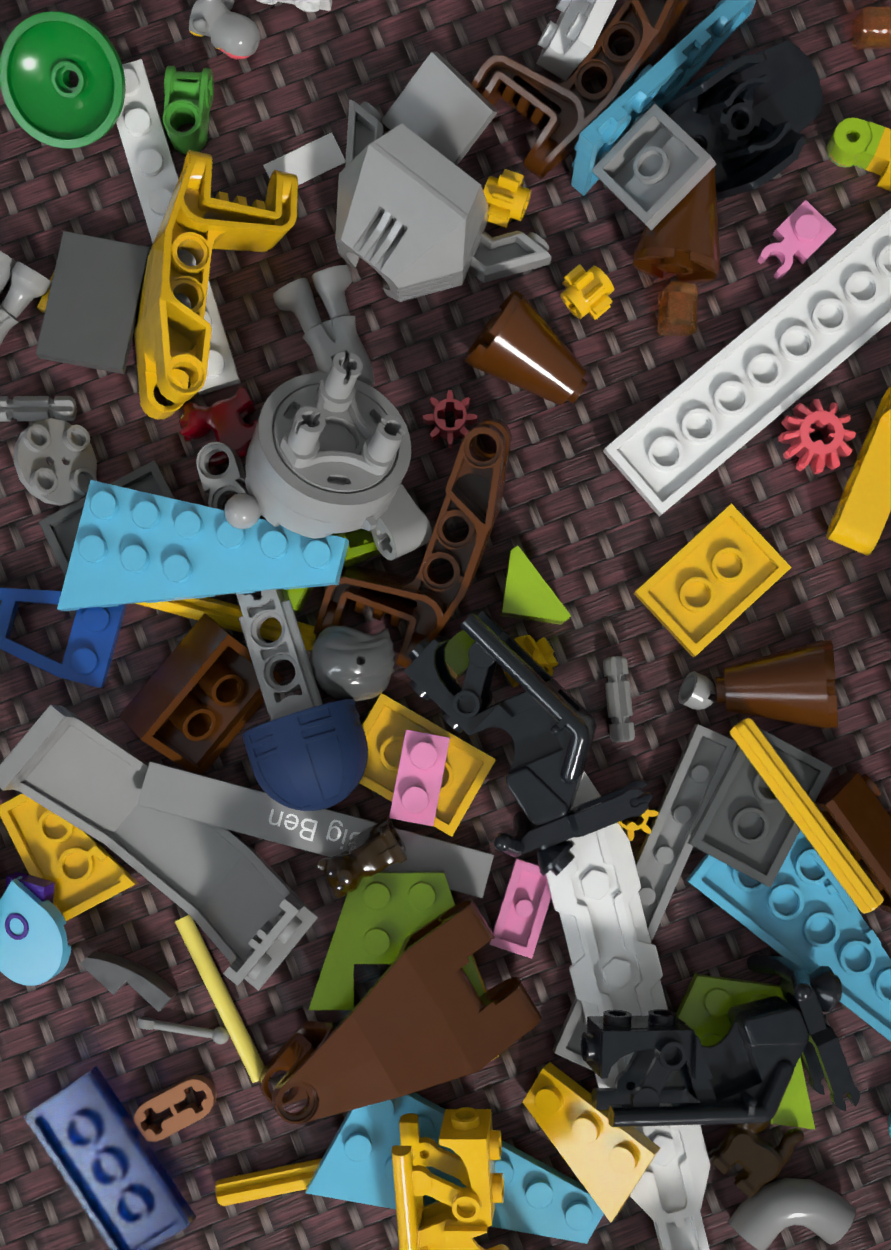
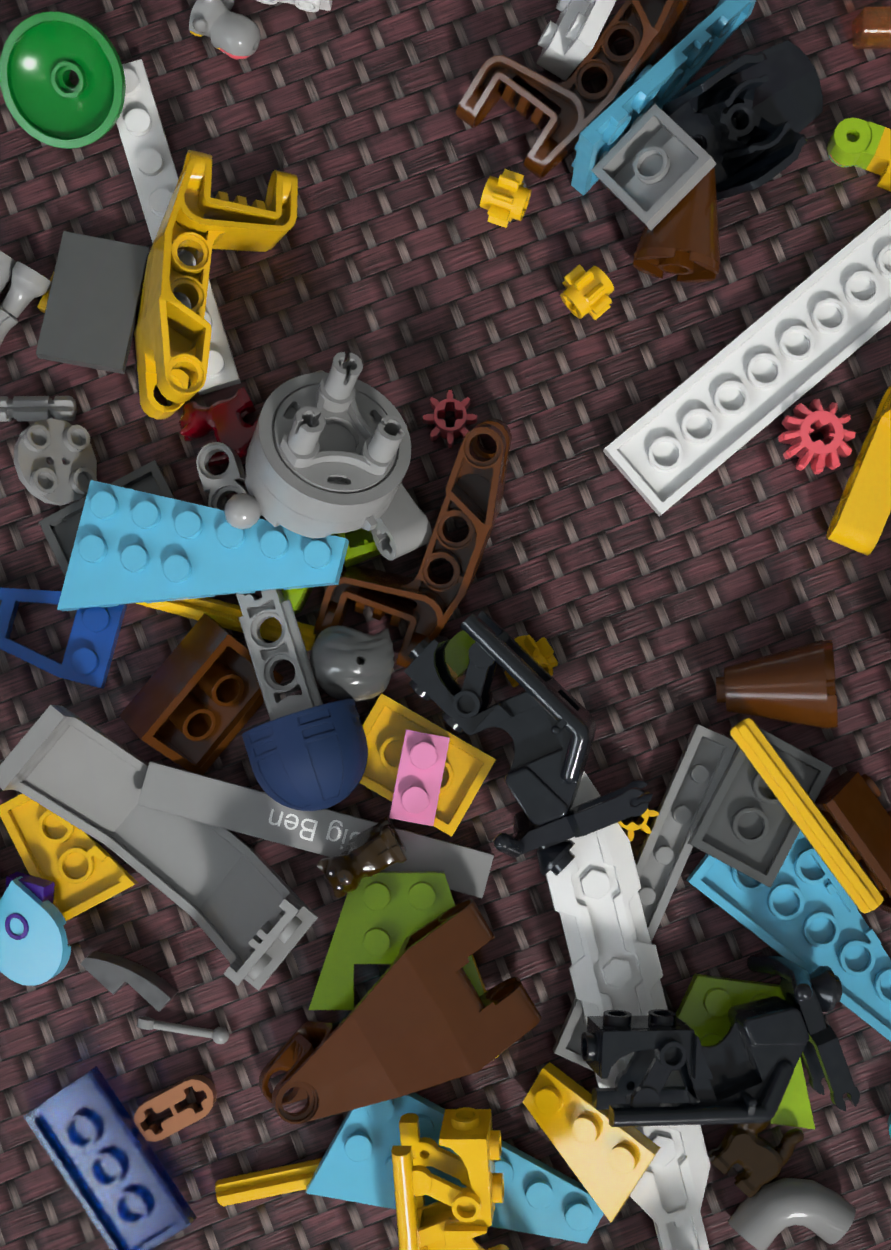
(187, 101): bright green piece -> none
(220, 997): light yellow bar -> none
(309, 159): white sticker -> none
(332, 335): light grey piece -> none
(418, 214): light grey helmet -> none
(442, 108): light grey tile -> none
(522, 910): bright pink plate -> none
(527, 353): reddish brown cone -> none
(528, 594): lime slope -> none
(618, 699): light grey axle -> none
(678, 309): clear orange brick -> none
(695, 691): light grey hinge -> none
(712, 580): yellow plate -> none
(798, 237): bright pink plate -> none

